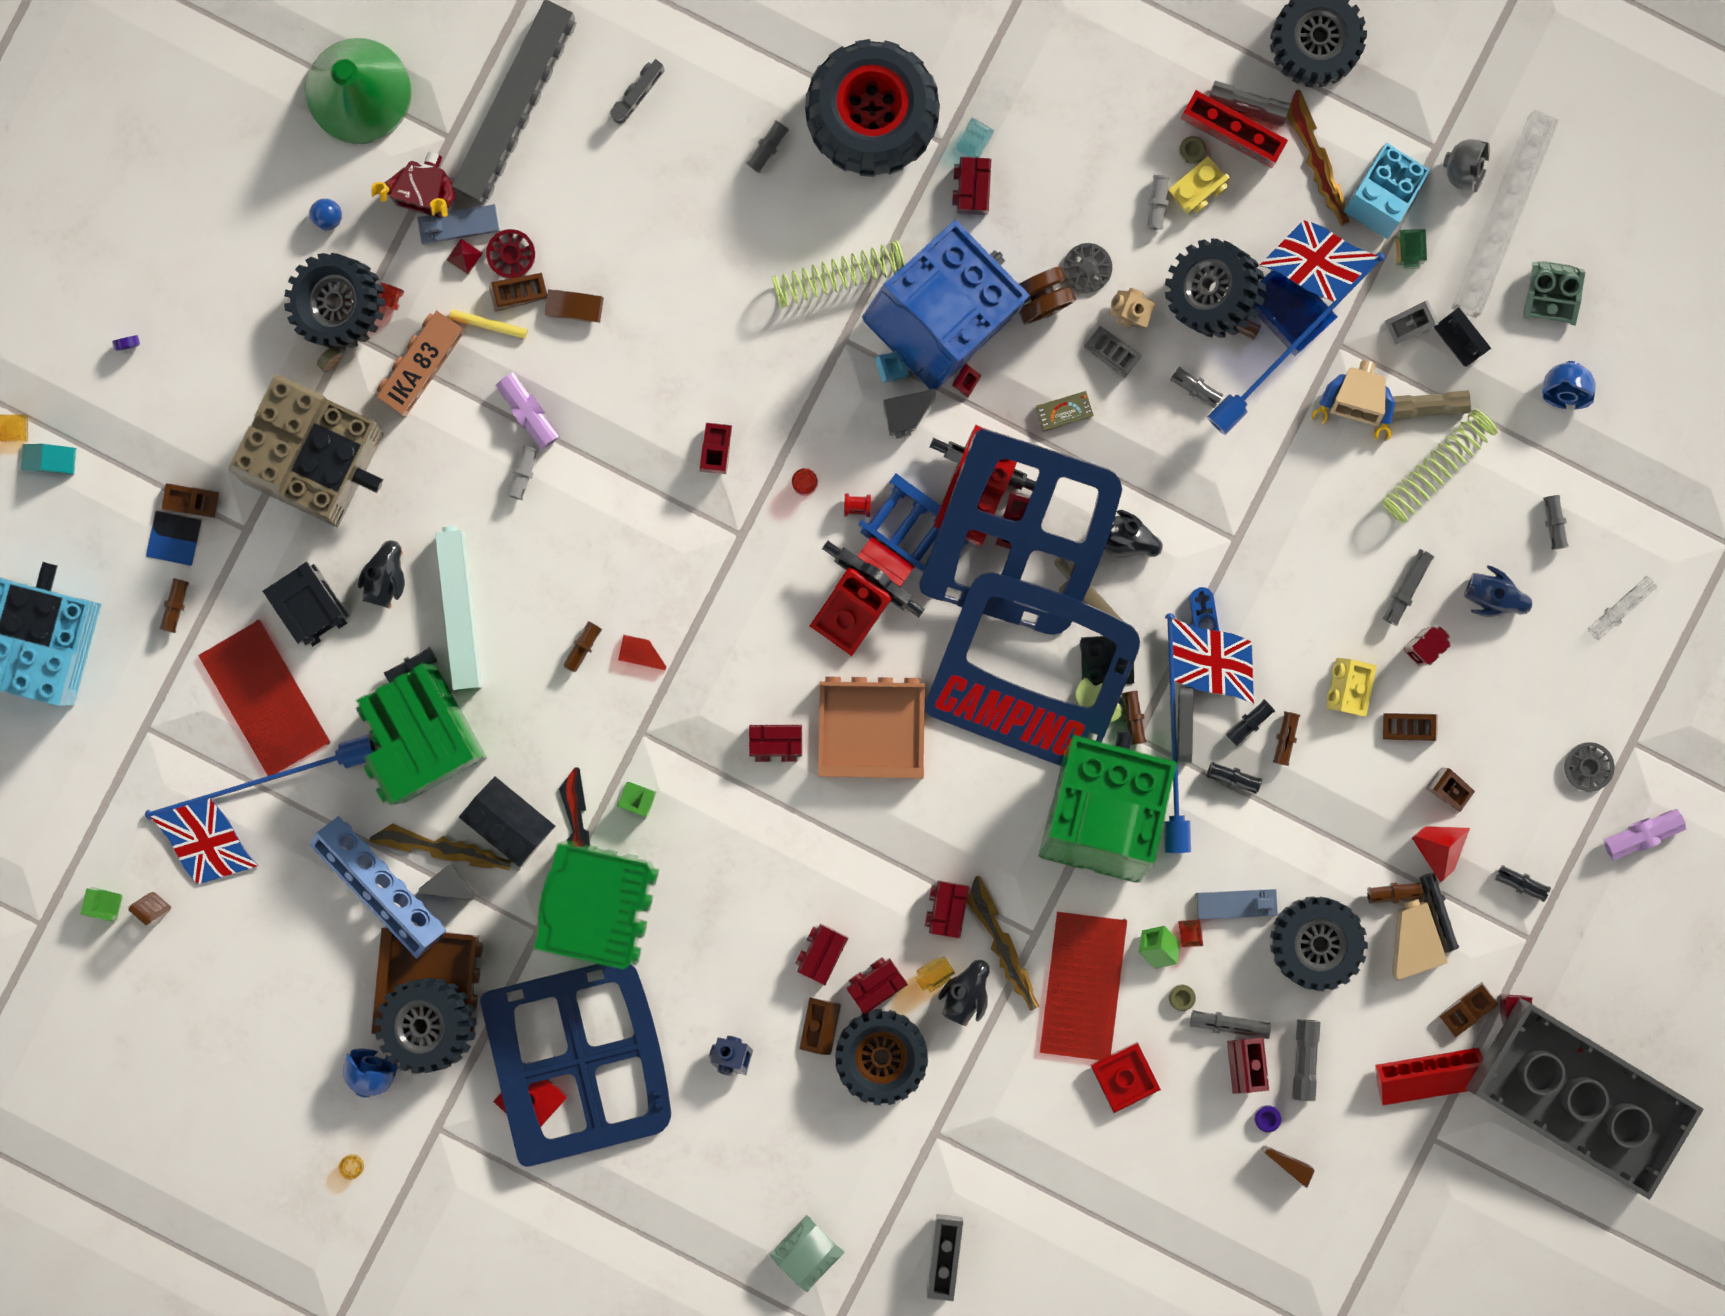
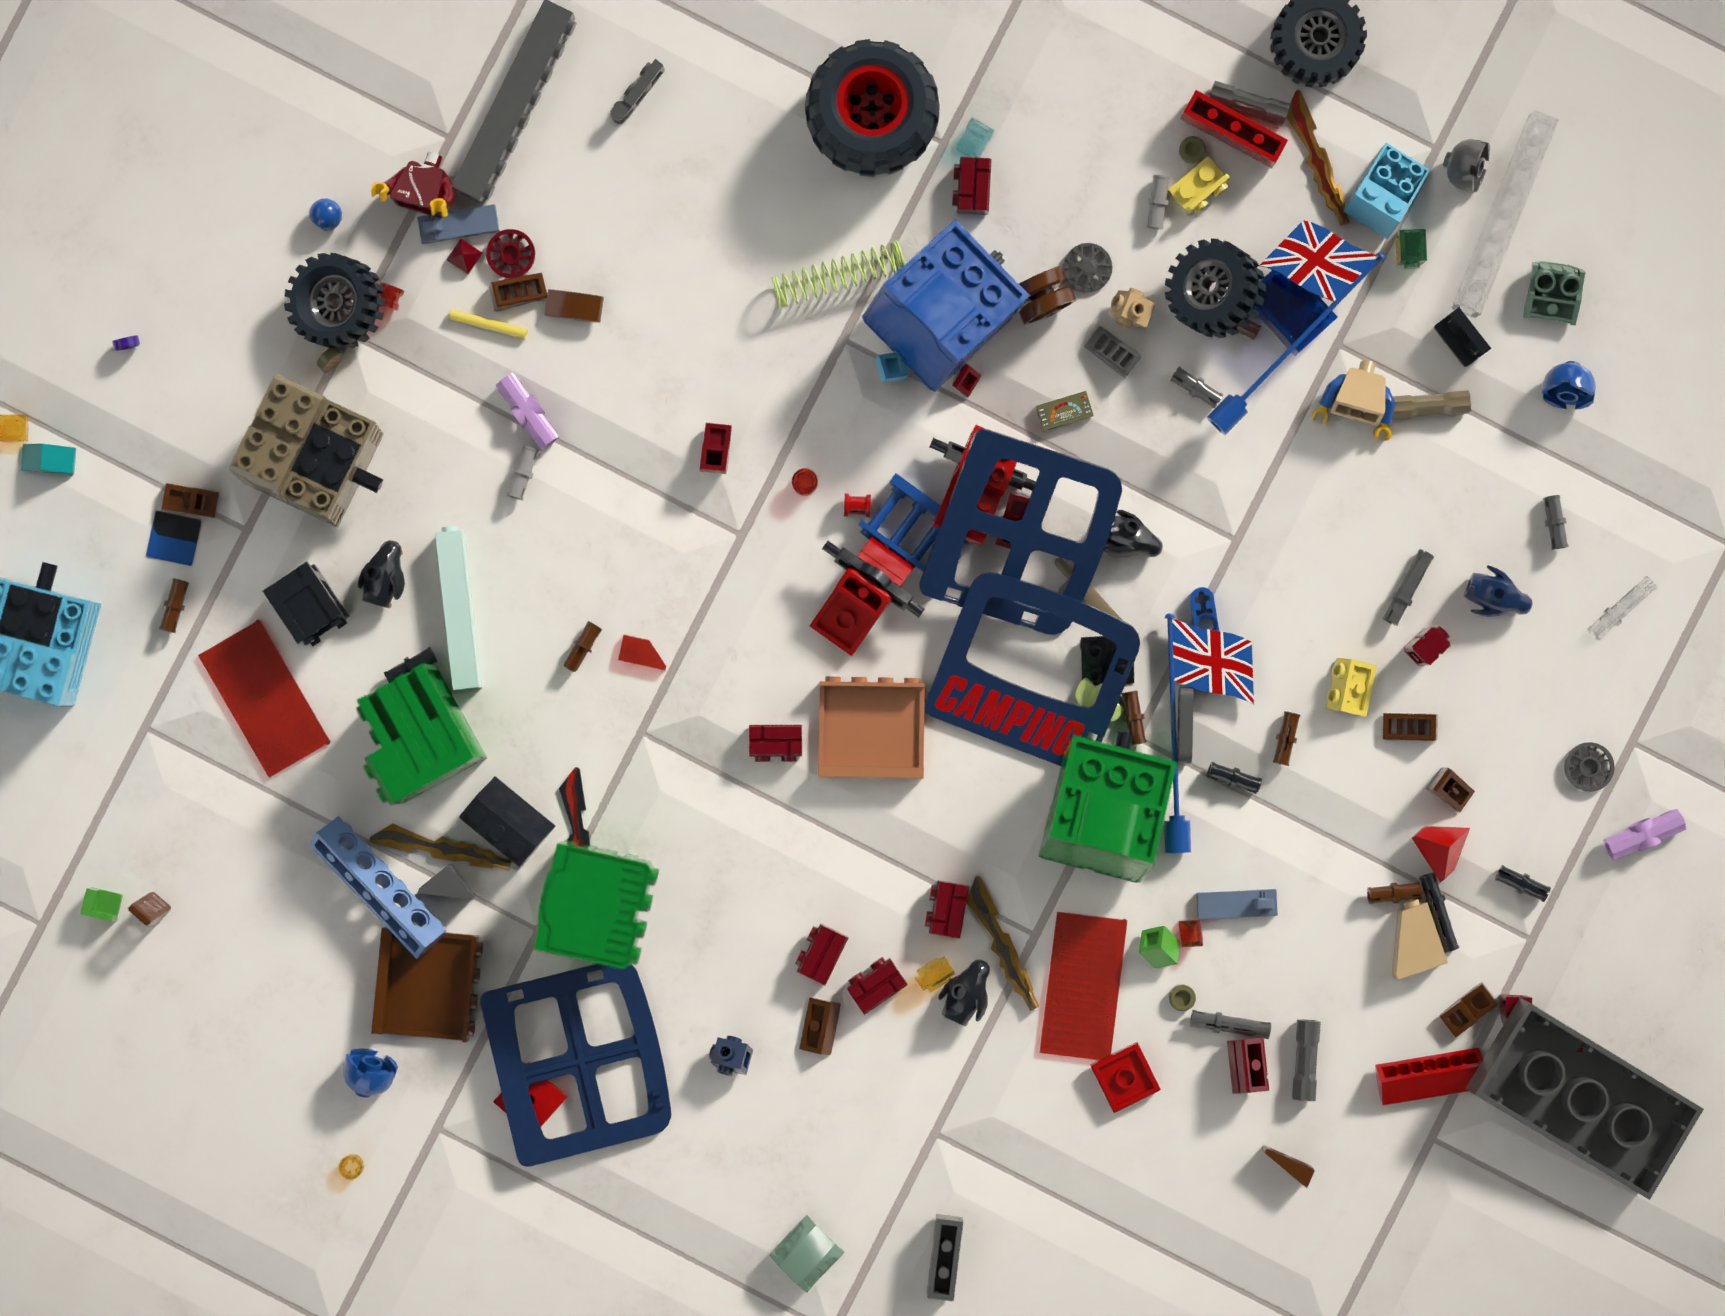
(205, 835): flag -> none
(358, 90): green cone -> none
(420, 363): nougat brick -> none
(453, 1025): black wheel -> none
(637, 799): bright green panel -> none
(767, 146): dark grey pin -> none
(889, 1086): black wheel -> none
(907, 411): dark grey slope -> none
(1250, 722): black pin -> none
(1267, 1118): dark purple tile -> none
(1305, 915): black wheel -> none
(1412, 322): light grey slope -> none
(1485, 423): yellowish green piece -> none

